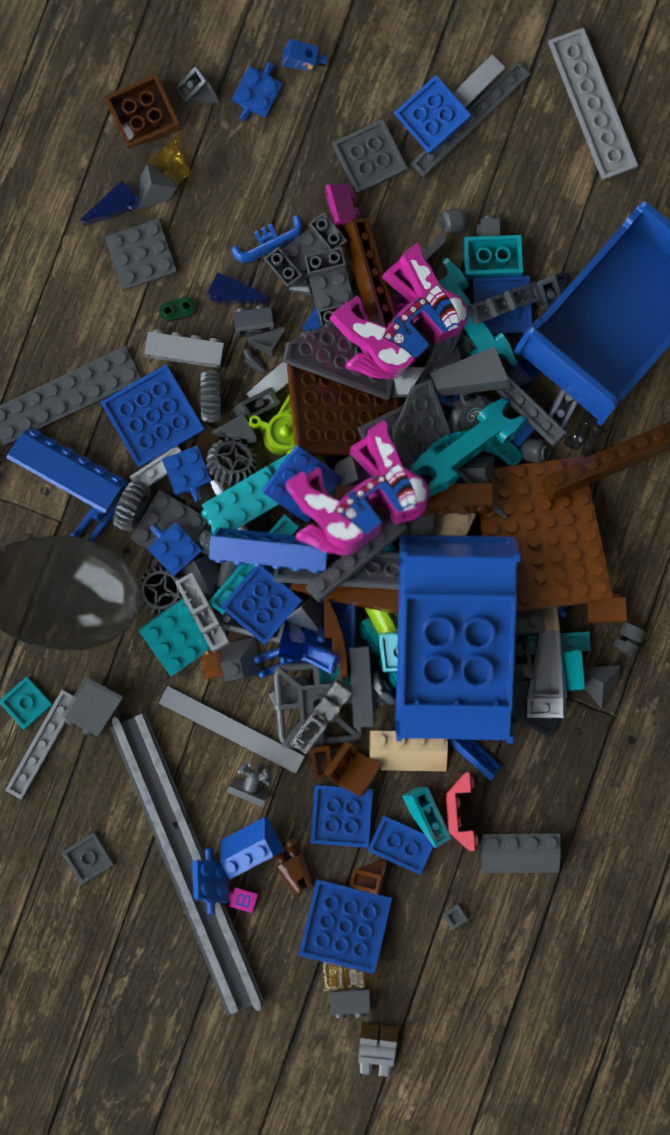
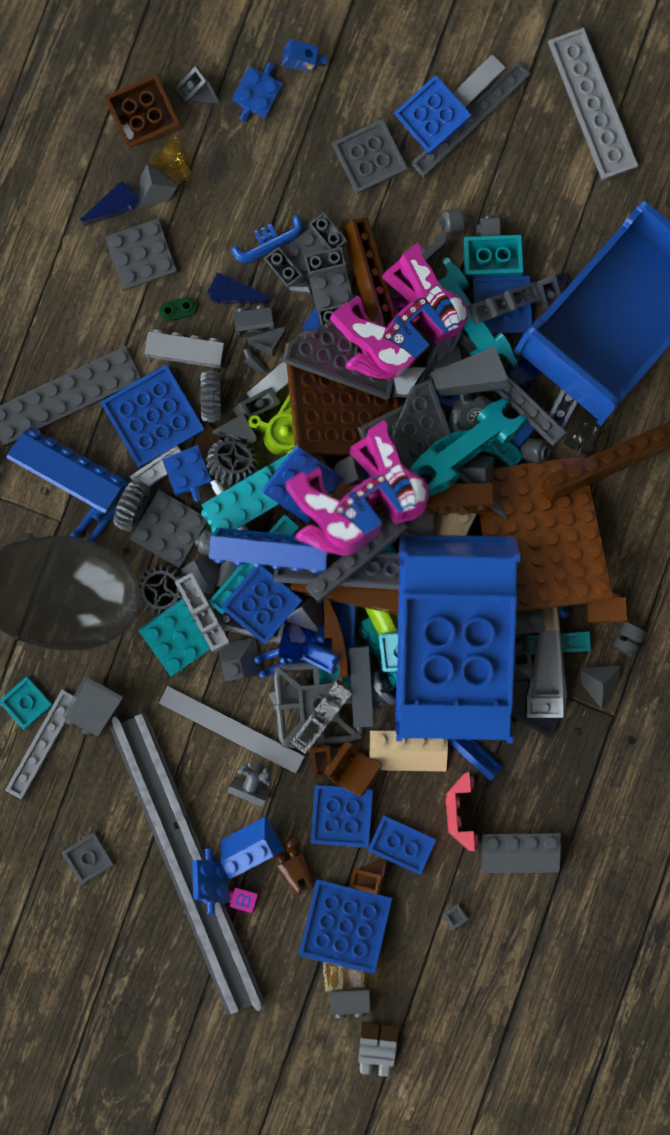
(173, 548): blue plate -> none
(211, 665): clear orange brick -> none
(341, 204): dark pink slope -> none
(426, 814): teal slope -> none
(573, 670): teal slope -> none

